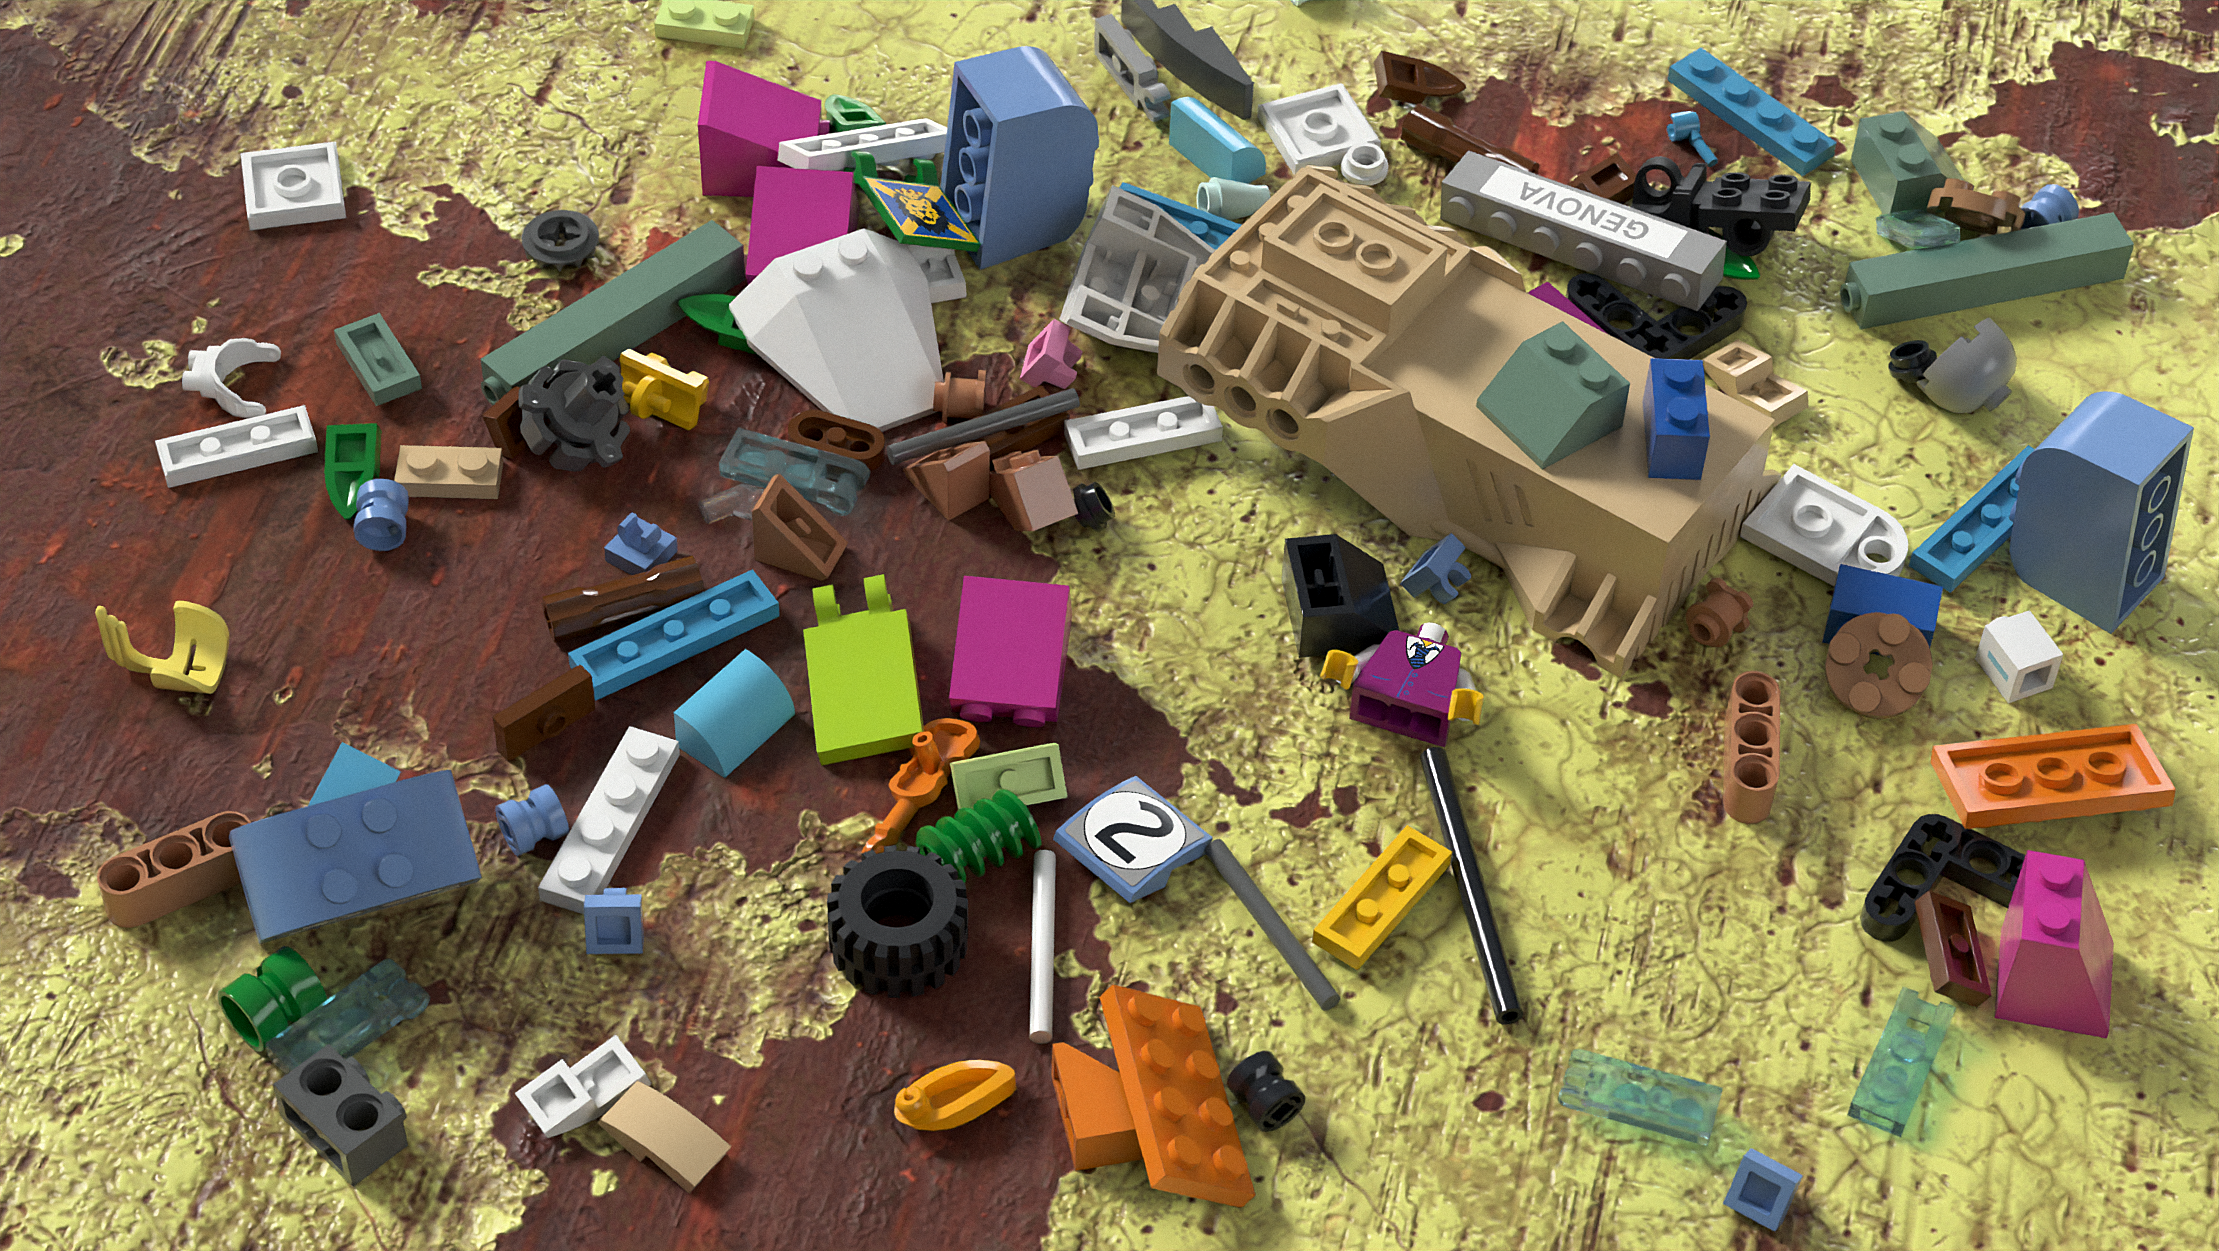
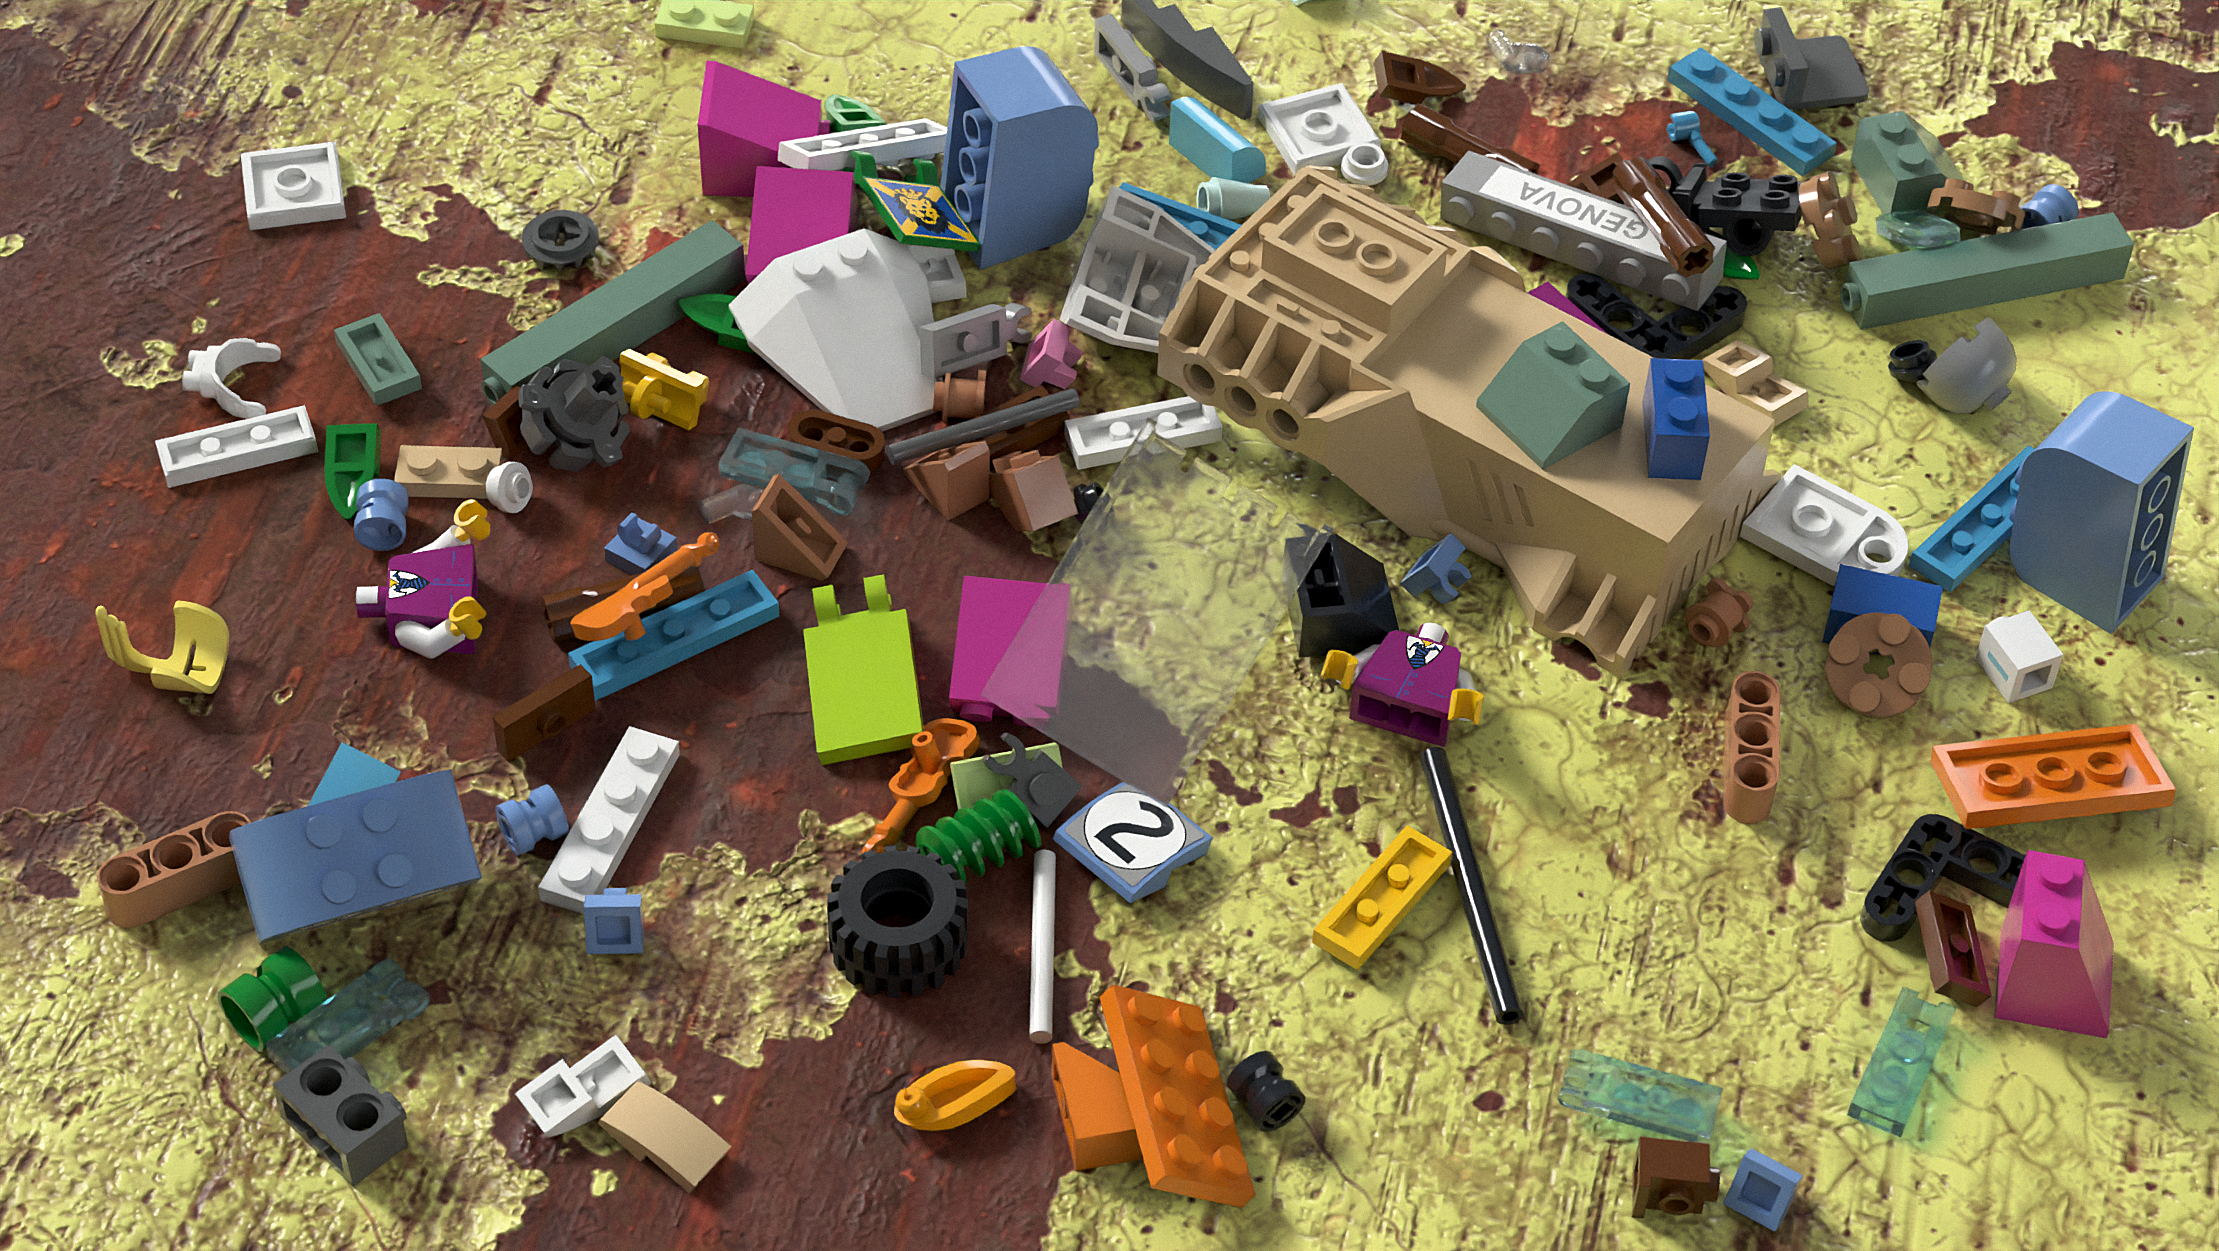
(433, 591): none -> torso
(509, 487): none -> white plate
(622, 609): none -> orange piece
(733, 714): medium azure brick -> none
(970, 338): none -> light grey plate
(1036, 782): none -> dark grey plate
(1154, 616): none -> clear windscreen
(1272, 925): dark grey bar -> none
(1517, 57): none -> clear arm
(1673, 1177): none -> reddish brown brick
(1679, 237): none -> reddish brown axle
(1809, 69): none -> dark grey bracket
(1831, 220): none -> medium nougat plate

